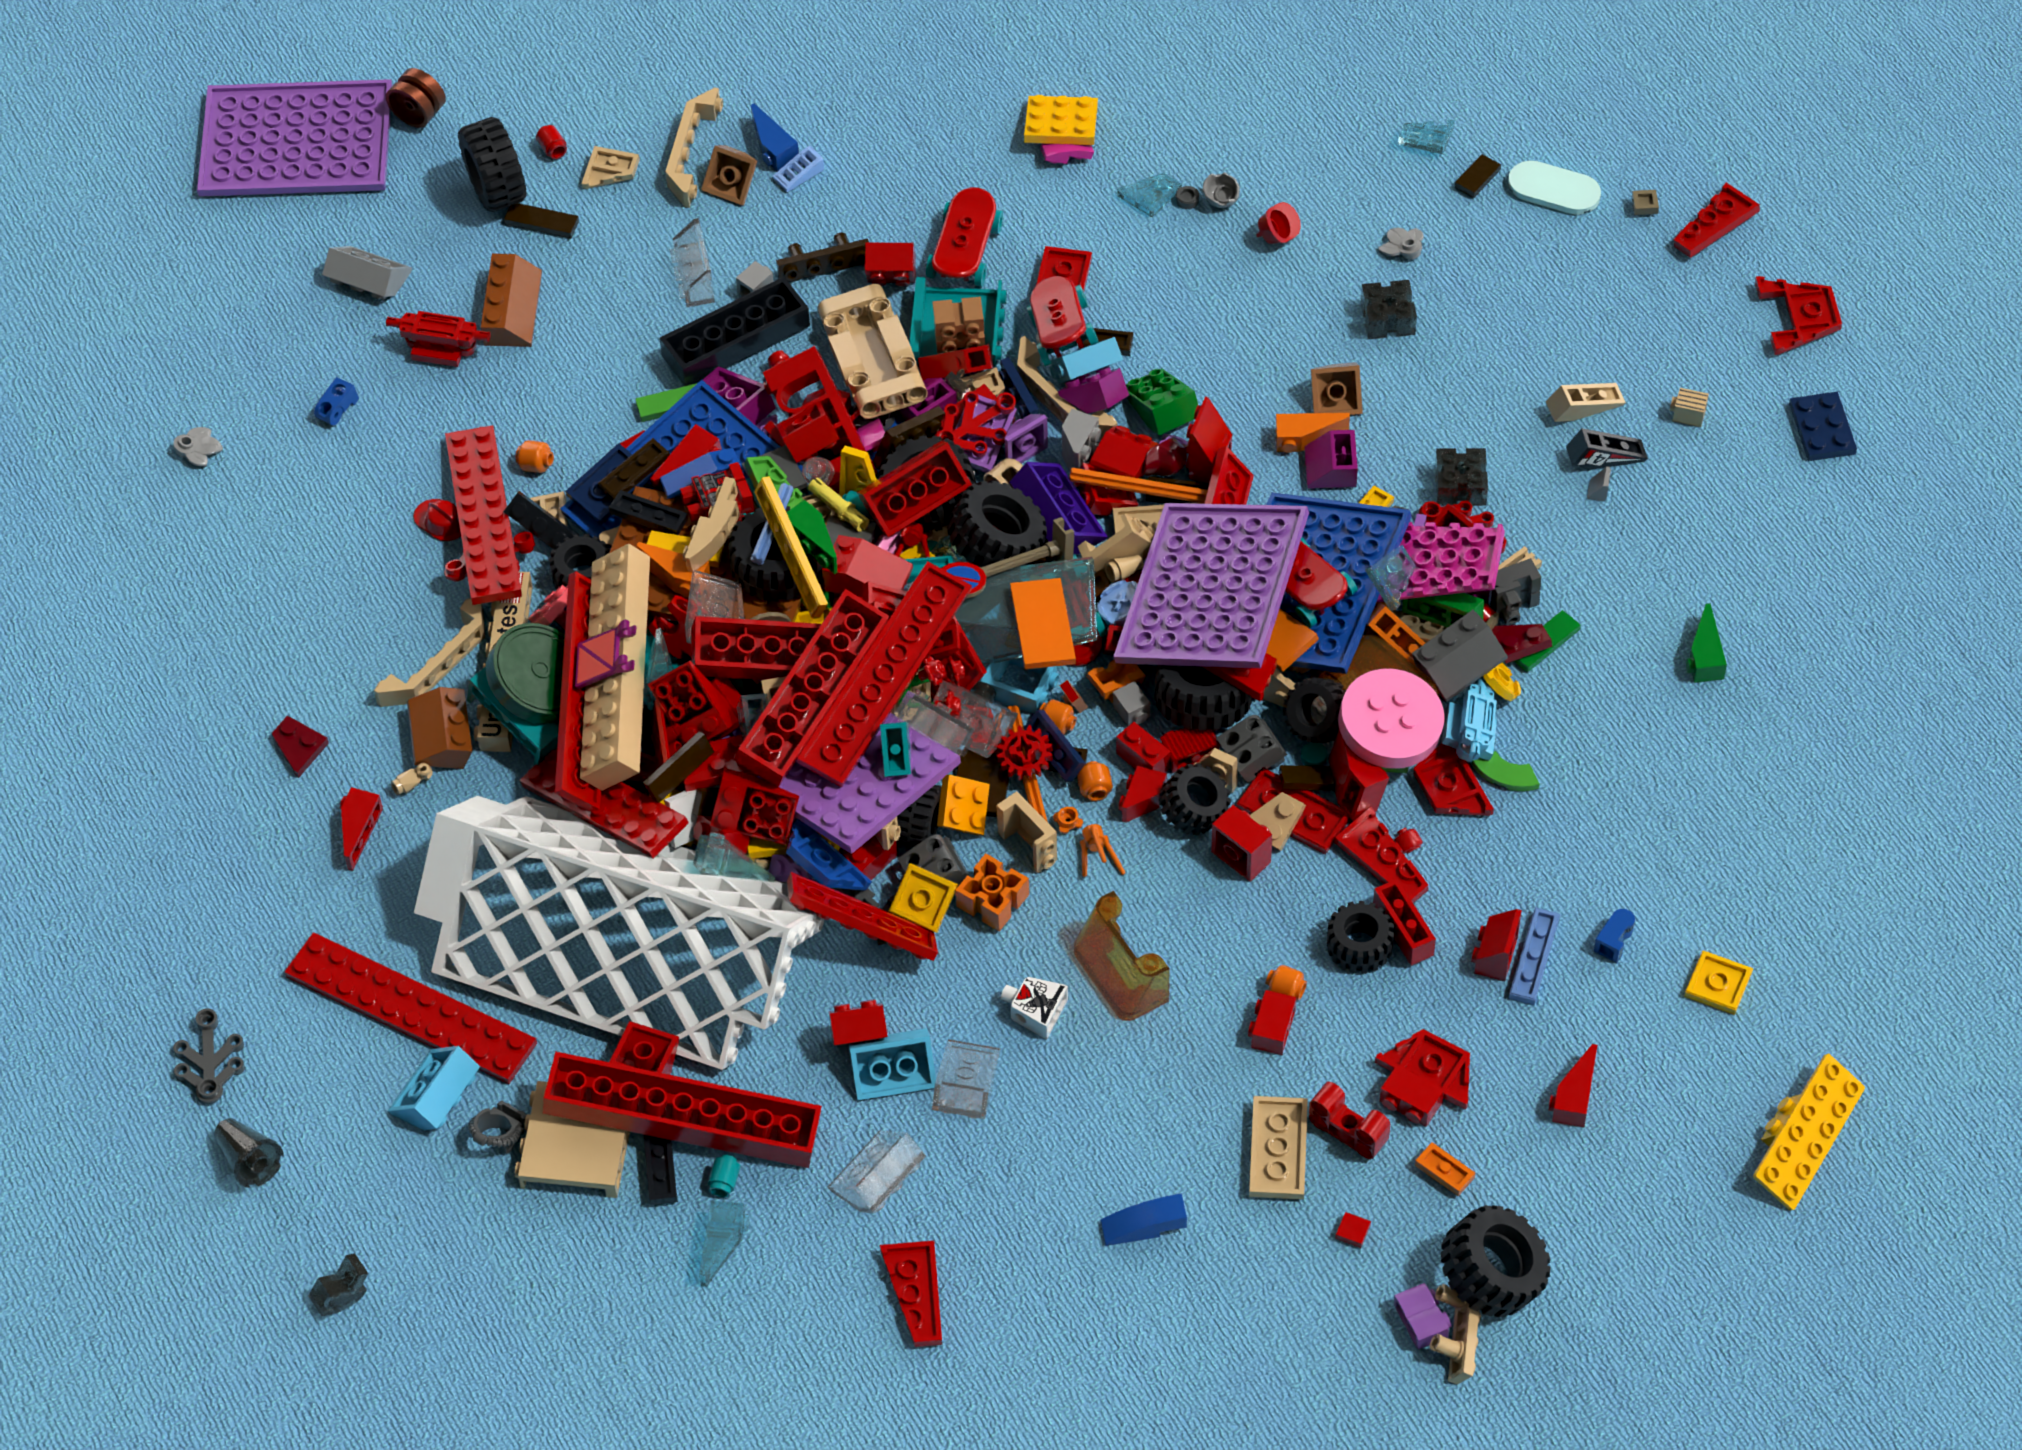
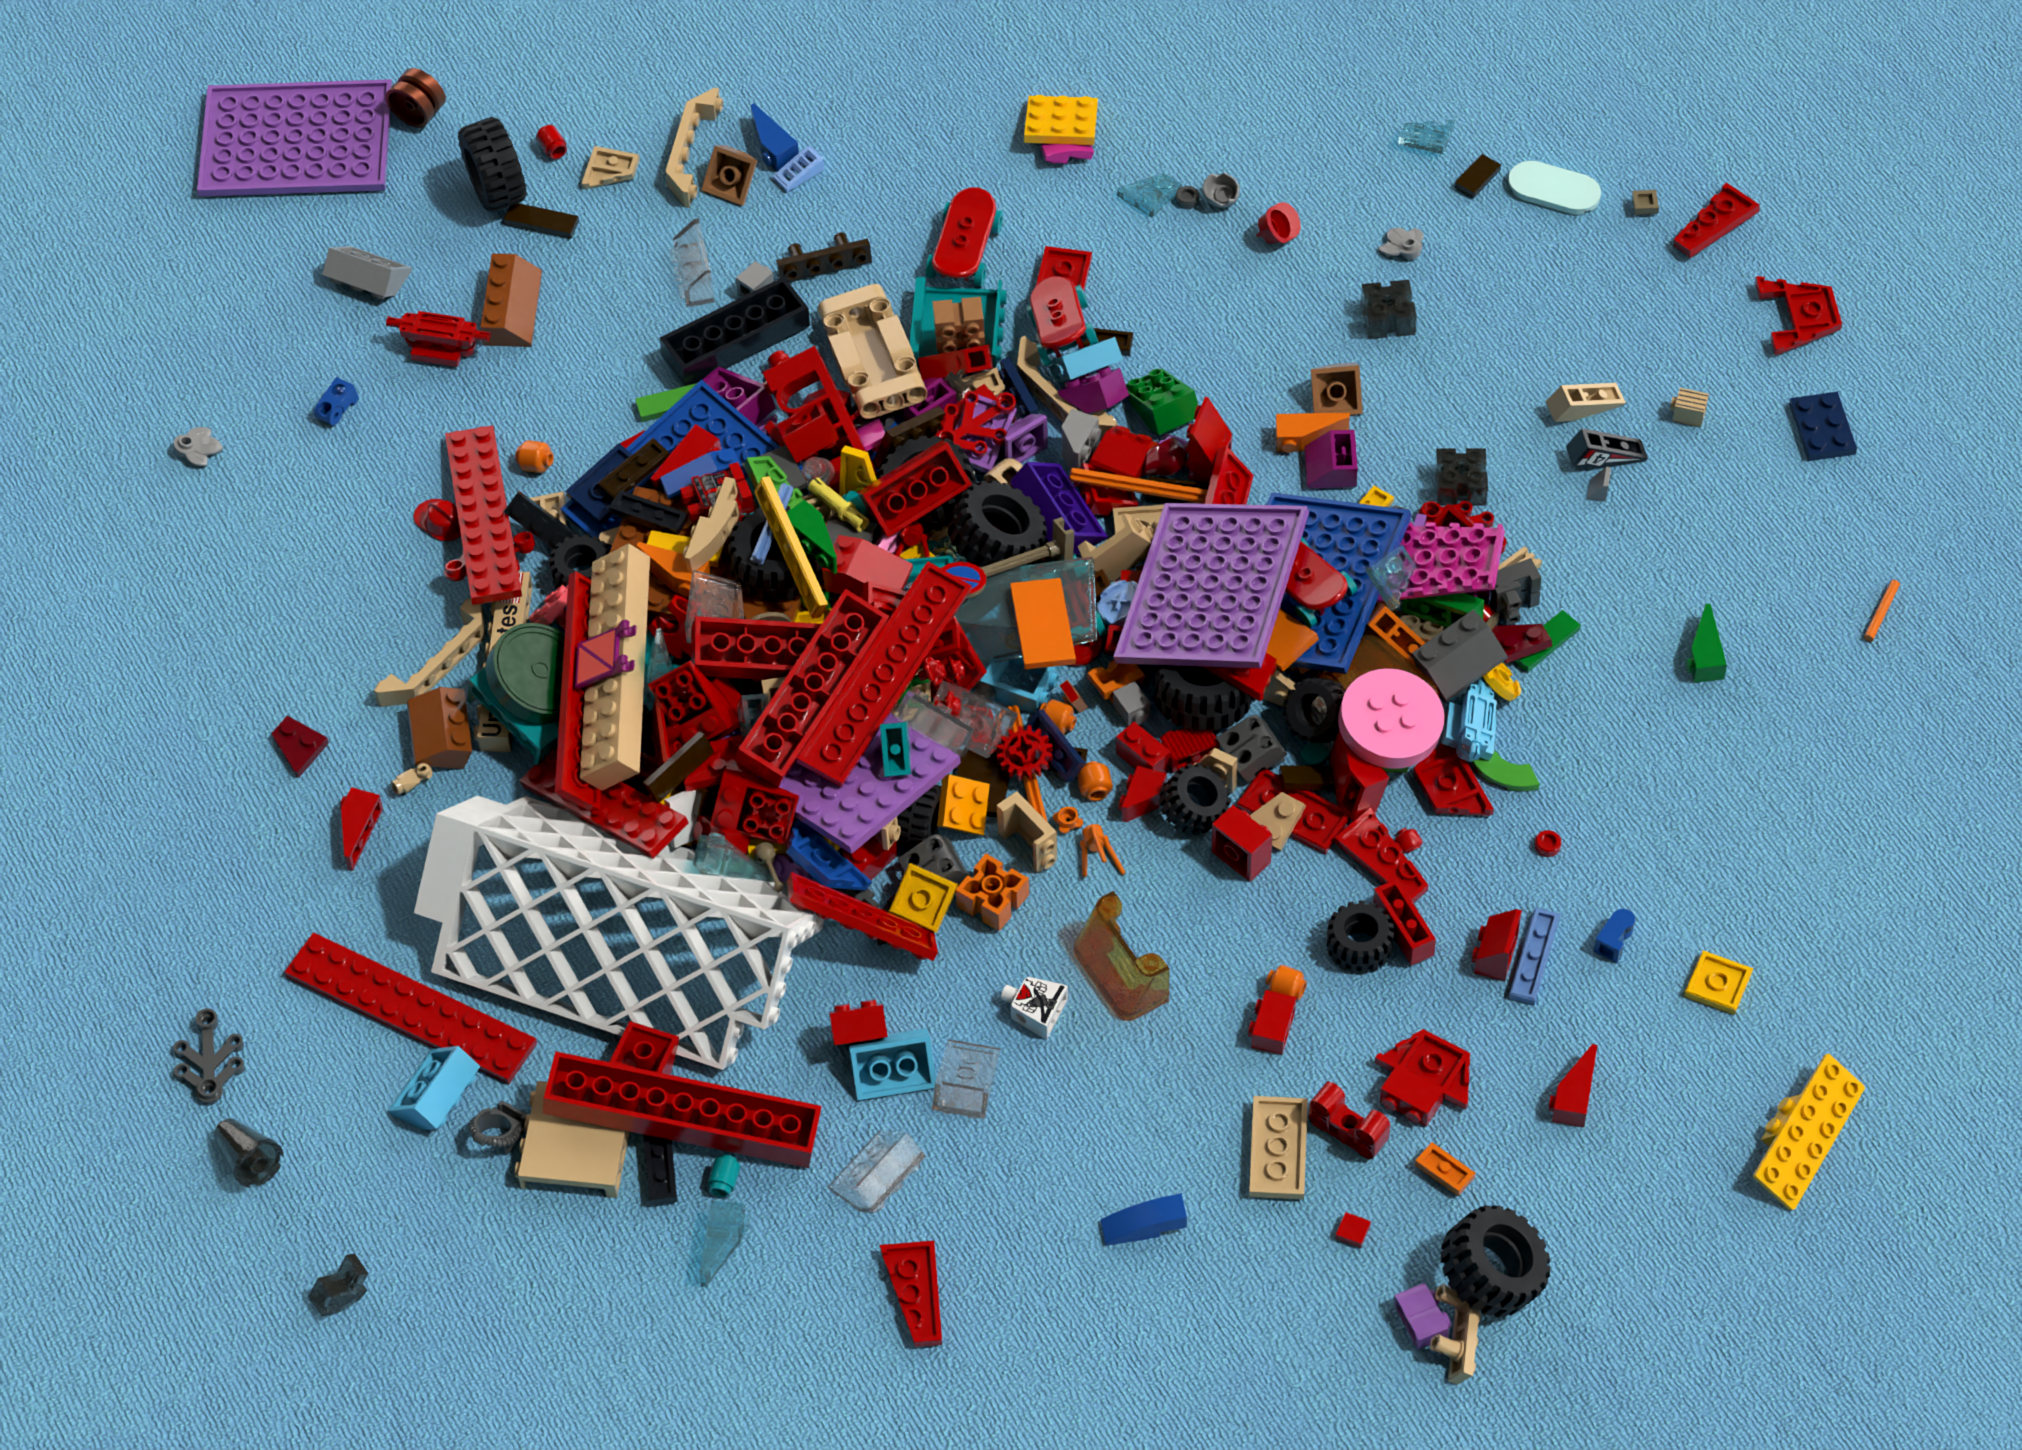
(765, 855): none -> dark tan hinge
(890, 263): red brick -> none
(1121, 568): tan cone -> none
(1548, 843): none -> red tile
(1881, 610): none -> orange bar

